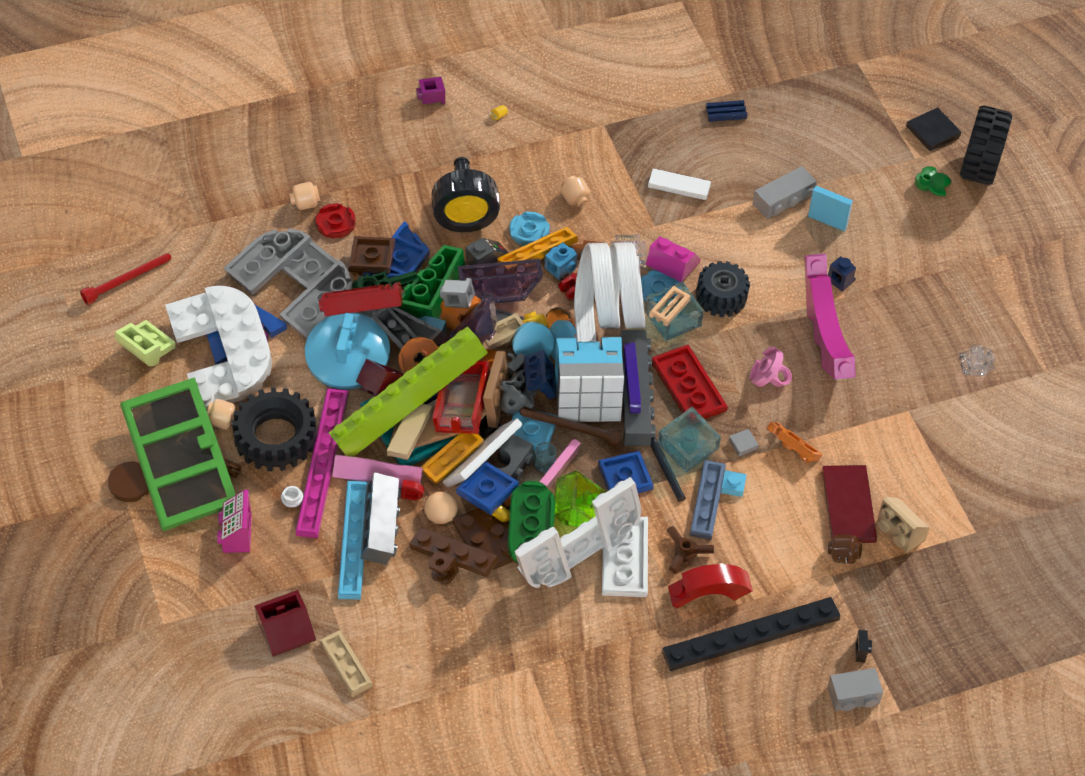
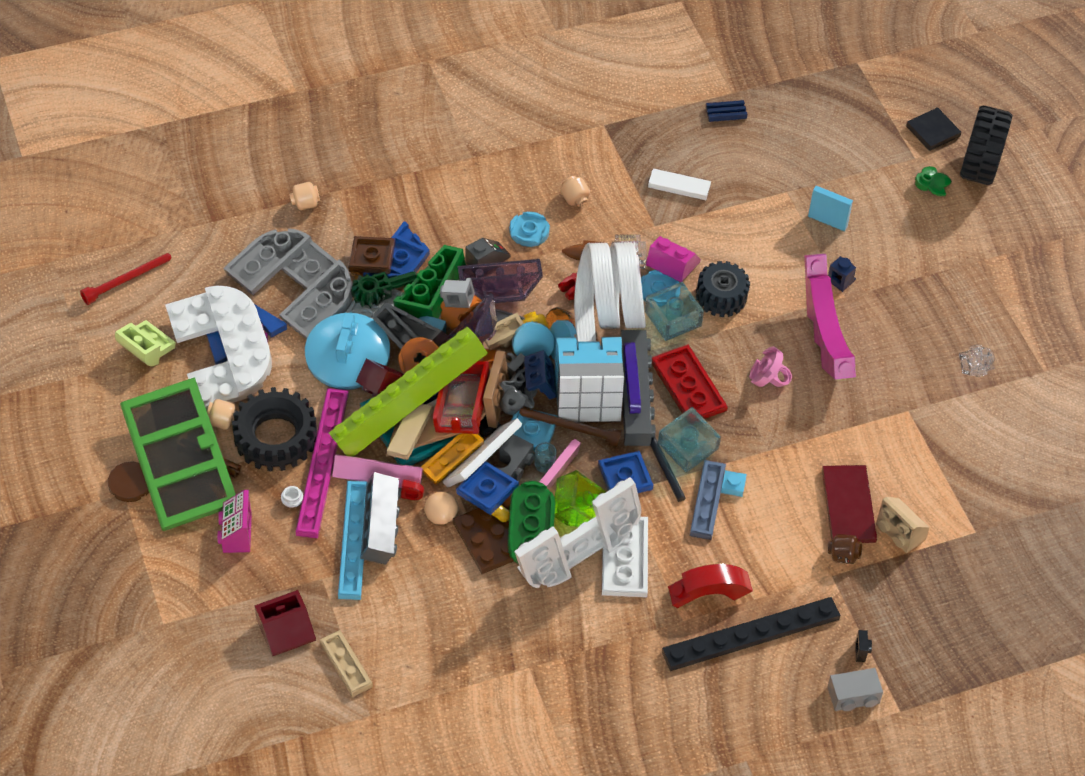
(335, 221): red tile -> none
(361, 299): red door -> none
(431, 90): magenta brick -> none
(450, 554): reddish brown plate -> none
(465, 198): black wheel -> none
(498, 112): yellow piece -> none
(542, 246): light orange plate -> none
(561, 261): dark azure brick -> none
(662, 316): light nougat tile -> none
(685, 549): reddish brown piece -> none
(743, 442): light grey tile -> none
(784, 192): light grey brick -> none
(792, 441): orange plate -> none

